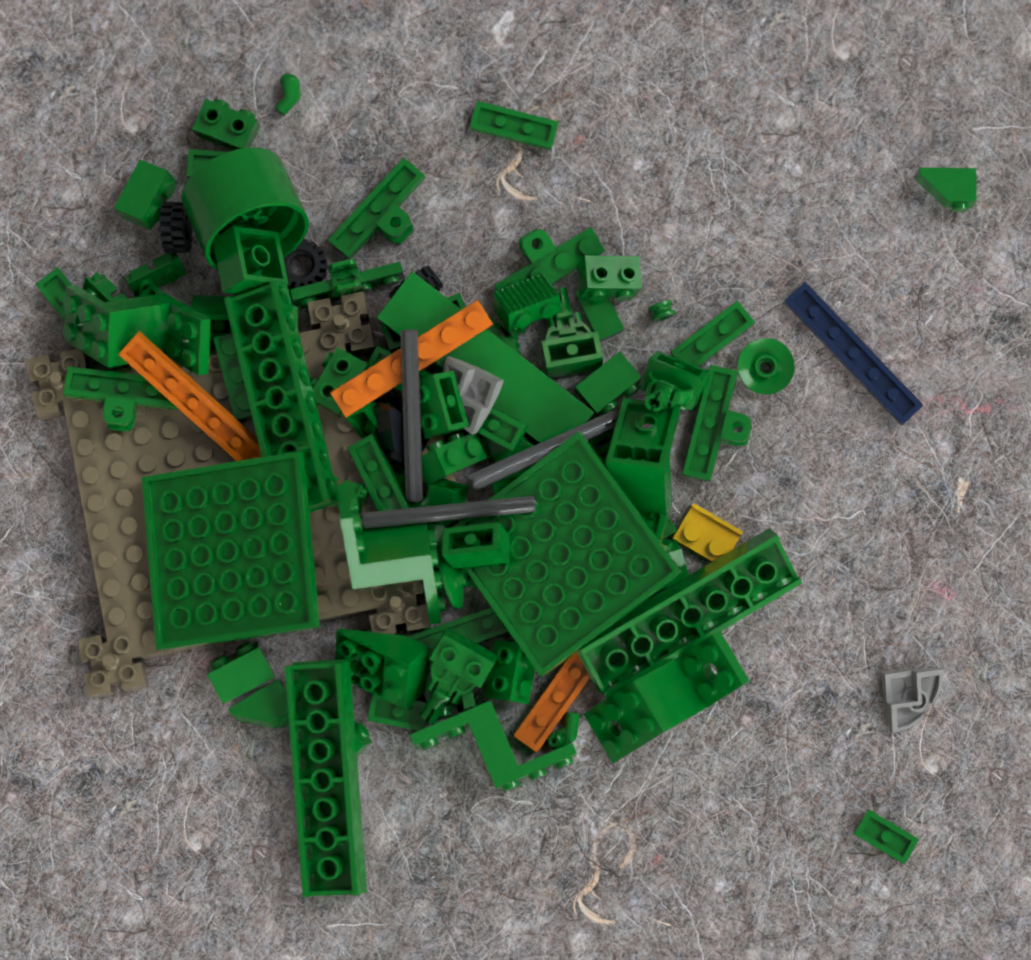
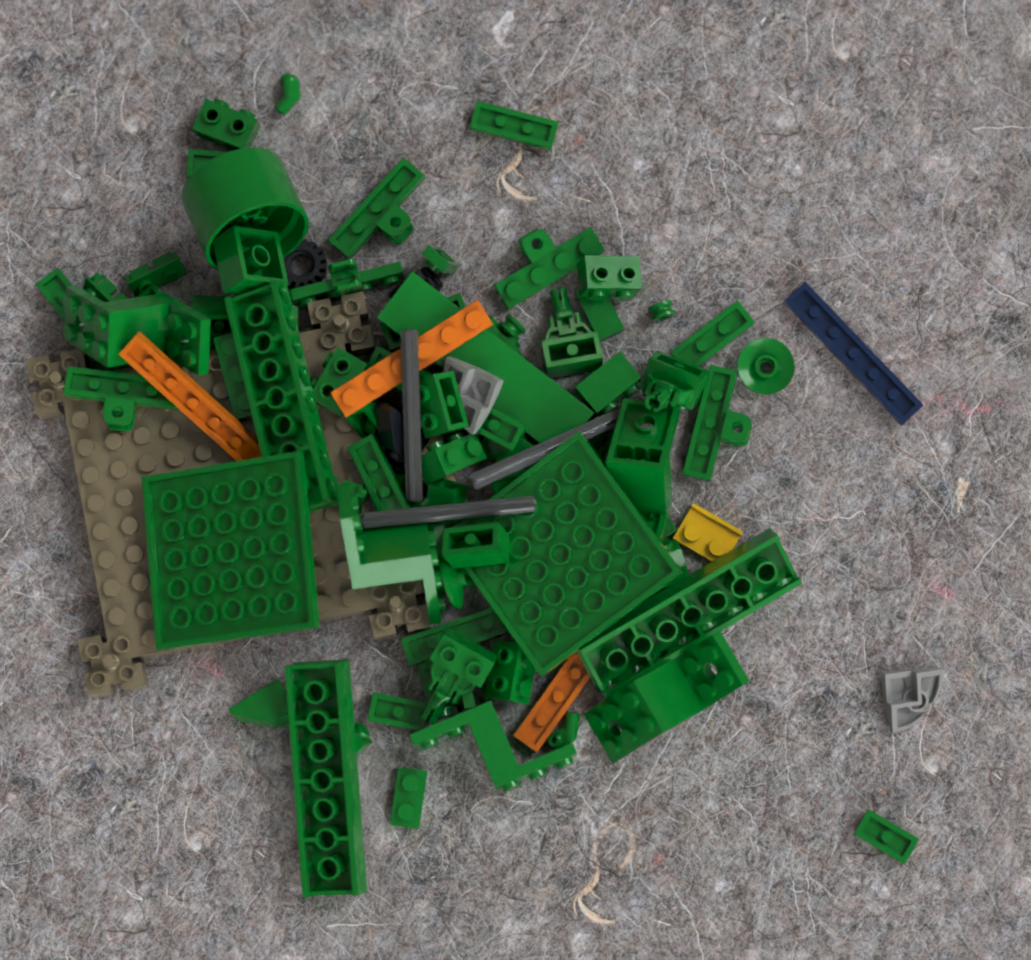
(144, 194): green brick -> none
(175, 228): black tyre -> none
(239, 671): green brick -> none
(384, 664): green slope -> none
(408, 797): none -> green plate
(439, 261): none -> green plate
(526, 302): green brick -> none
(950, 186): green slope -> none

